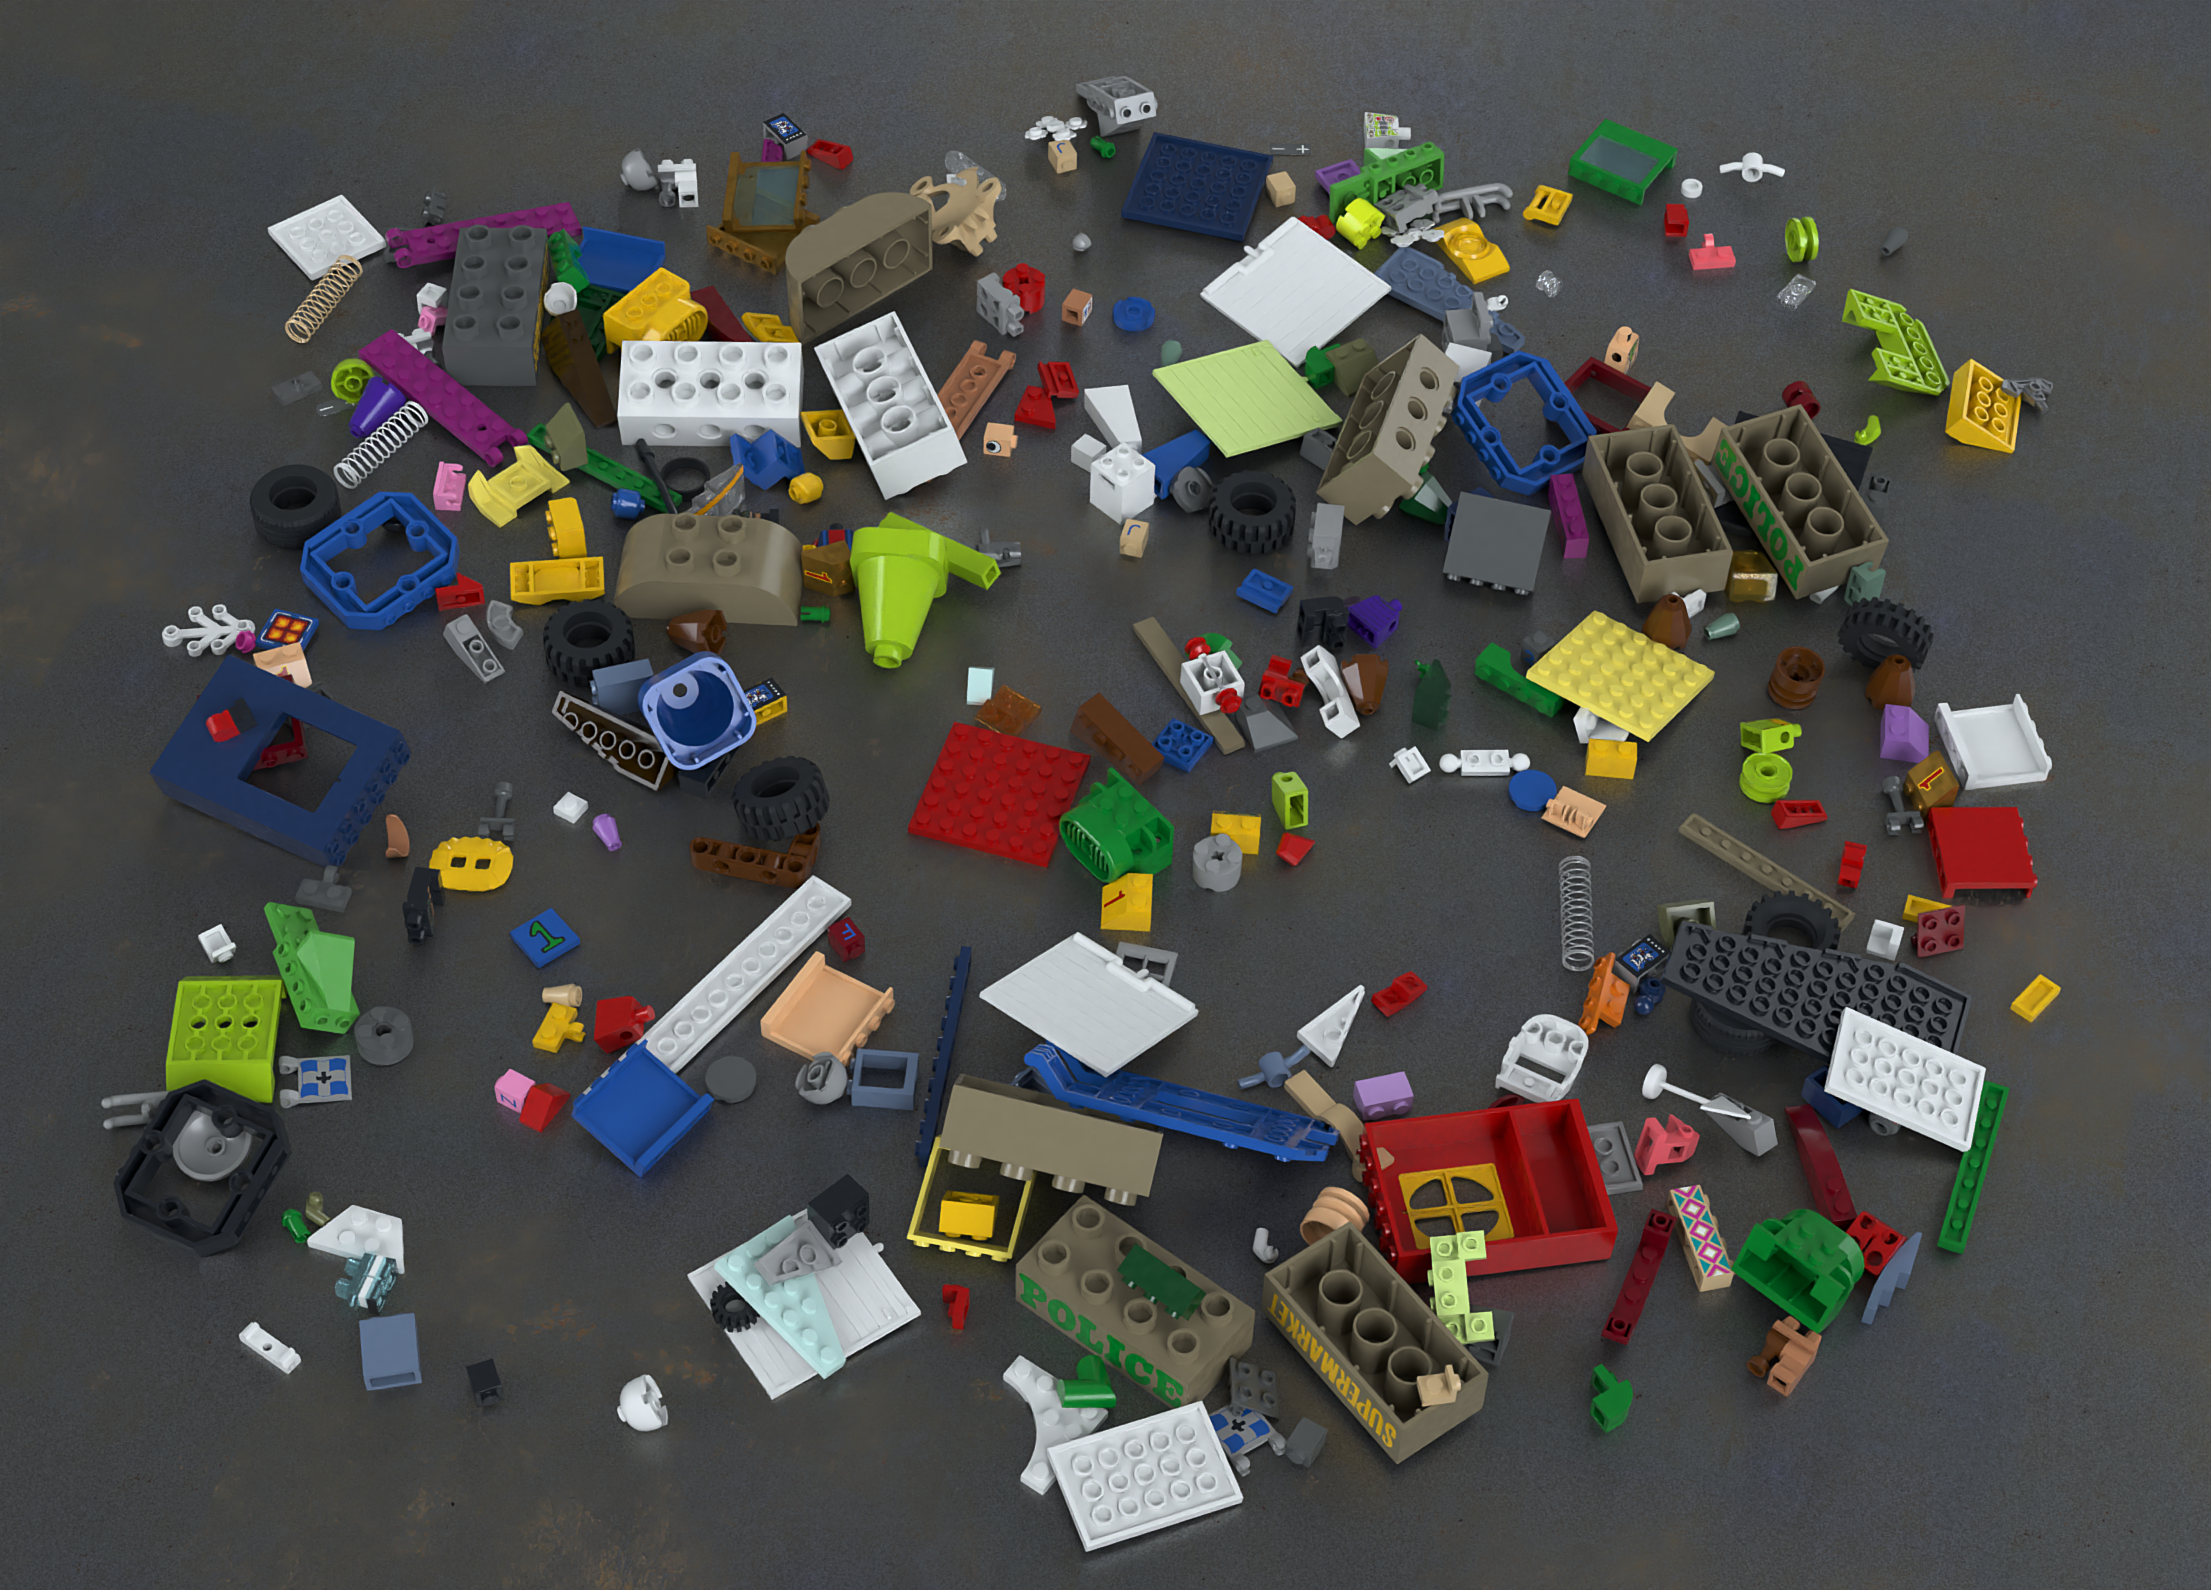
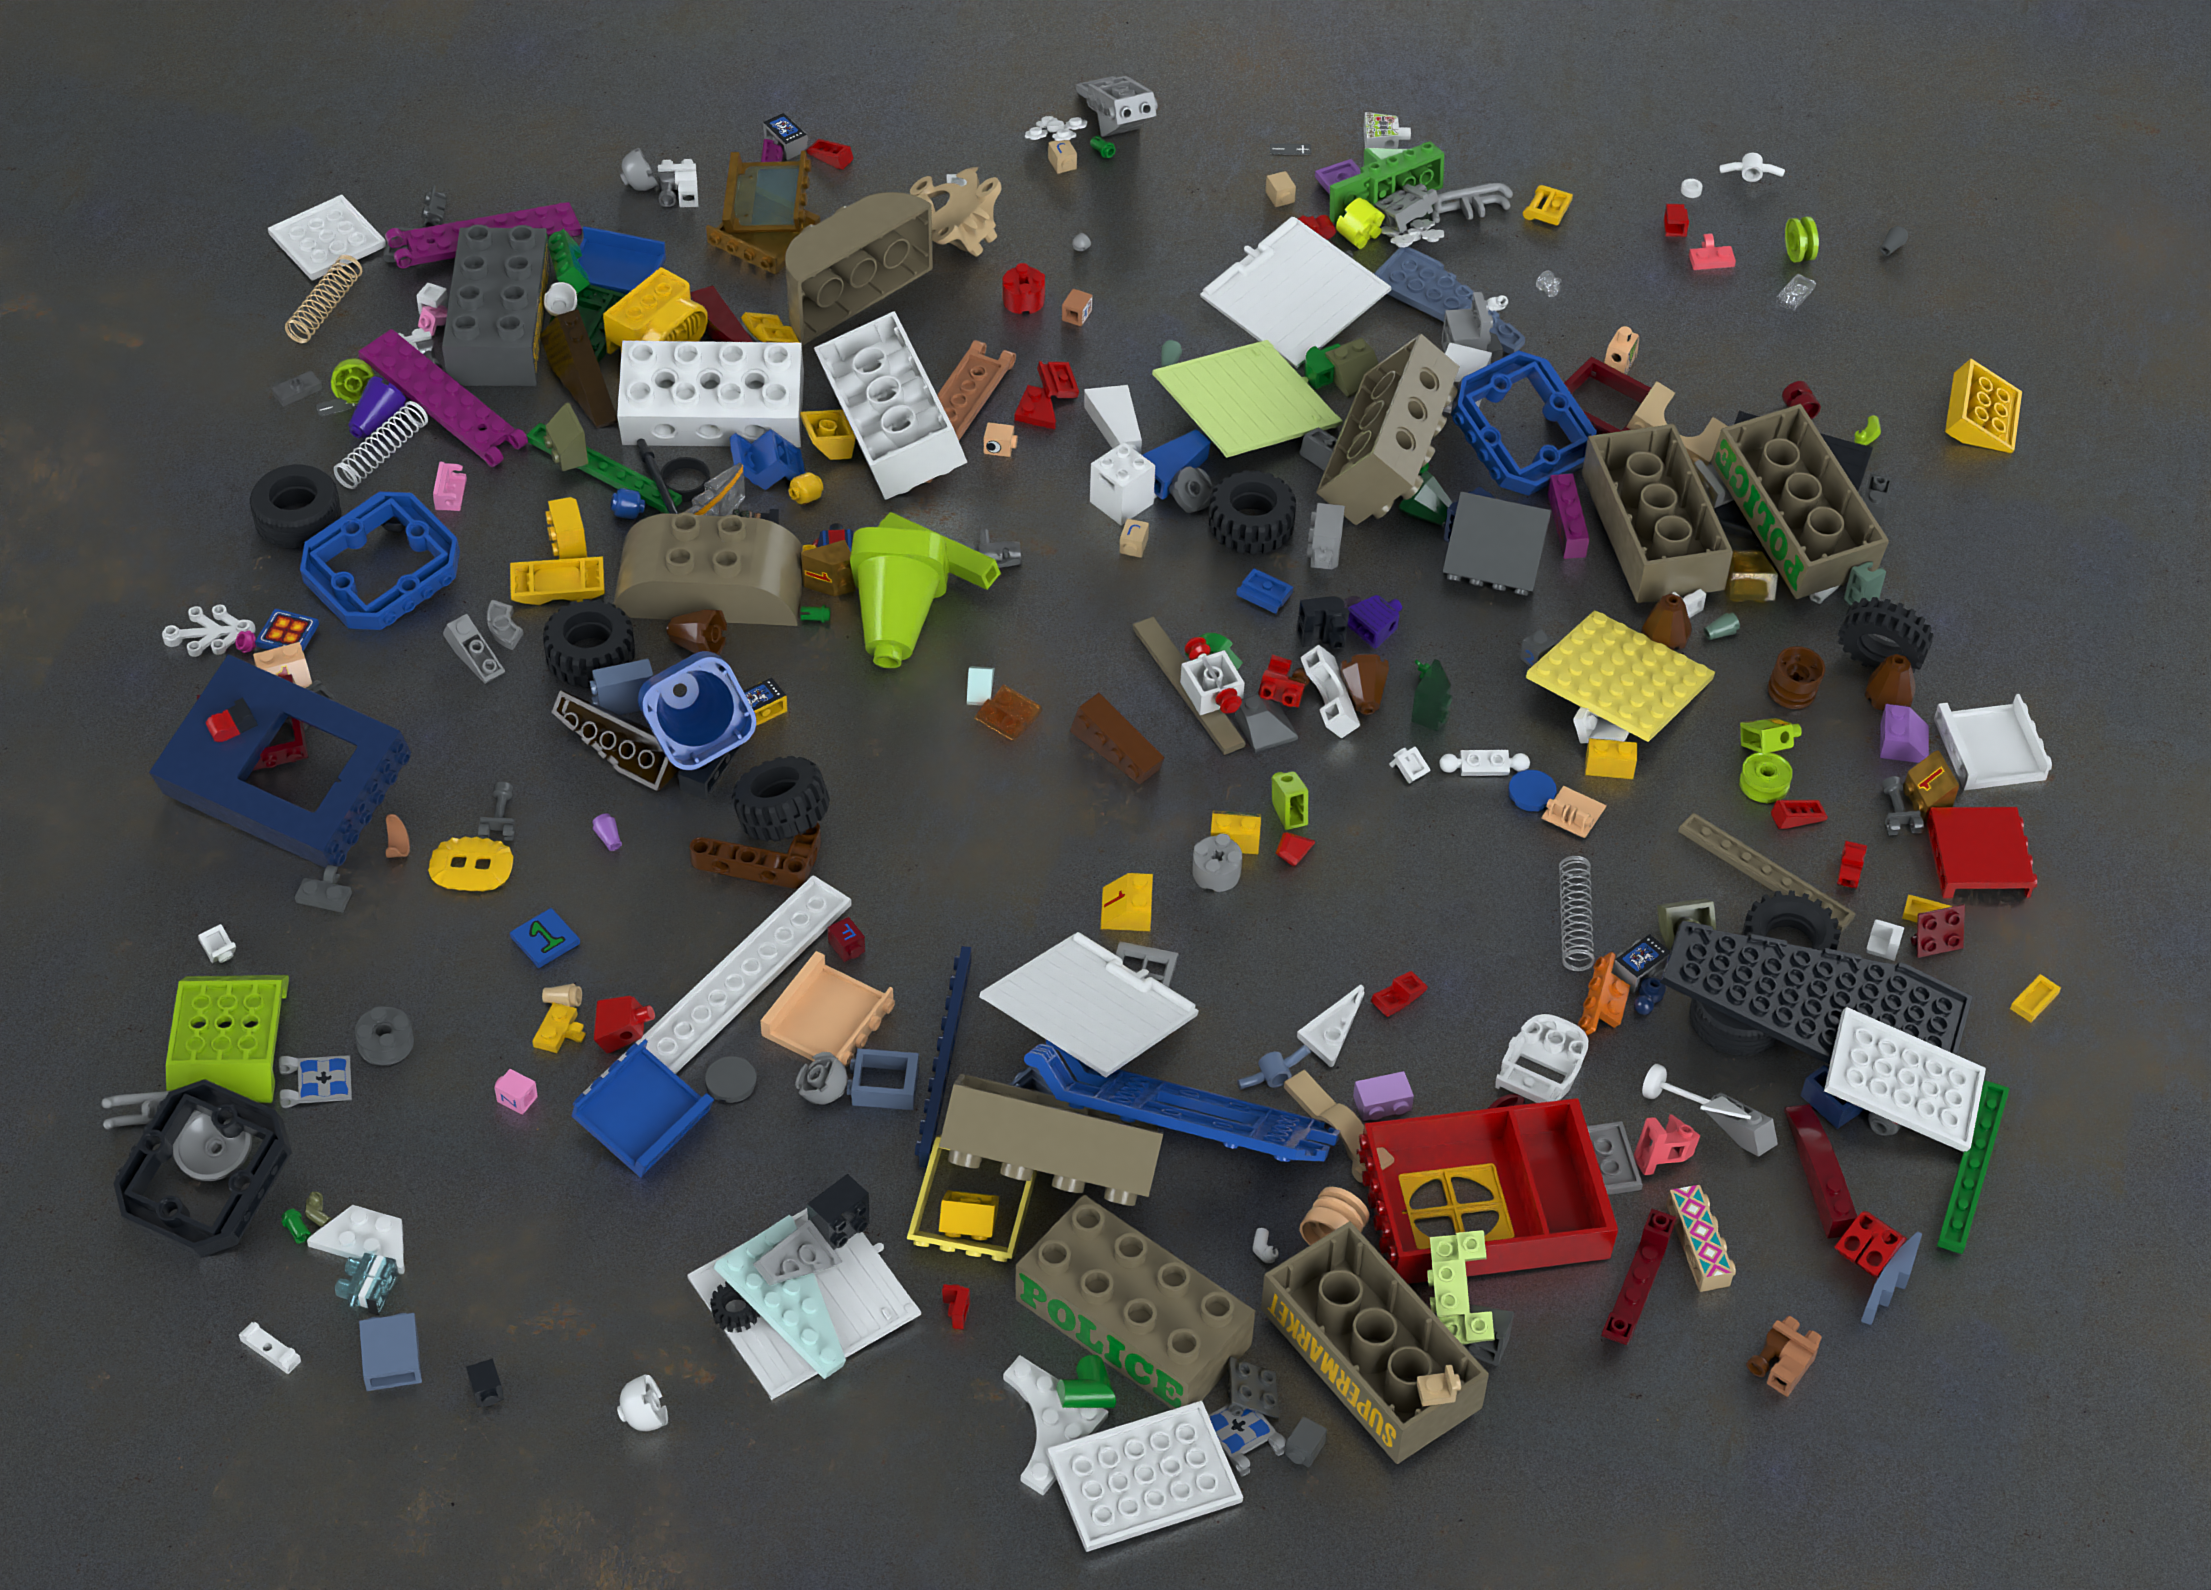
(314, 968): bright green wedge -> none
(423, 897): black hips -> none
(464, 594): red slope -> none
(514, 486): light yellow piece -> none
(542, 1105): red slope -> none
(570, 807): white plate -> none
(957, 162): clear beam -> none
(999, 305): light grey hips -> none
(999, 794): red plate -> none
(1086, 451): white brick -> none
(1116, 831): green brick -> none
(1133, 314): blue tile -> none
(1160, 1283): dark green brick -> none
(1182, 744): blue tile -> none
(1197, 186): dark blue plate -> none
(1471, 250): yellow slope -> none
(1495, 667): green arch -> none
(1614, 1399): green brick -> none
(1621, 160): green panel -> none
(1802, 1265): green brick -> none
(1907, 355): lime slope -> none
(2032, 390): flat silver piece -> none

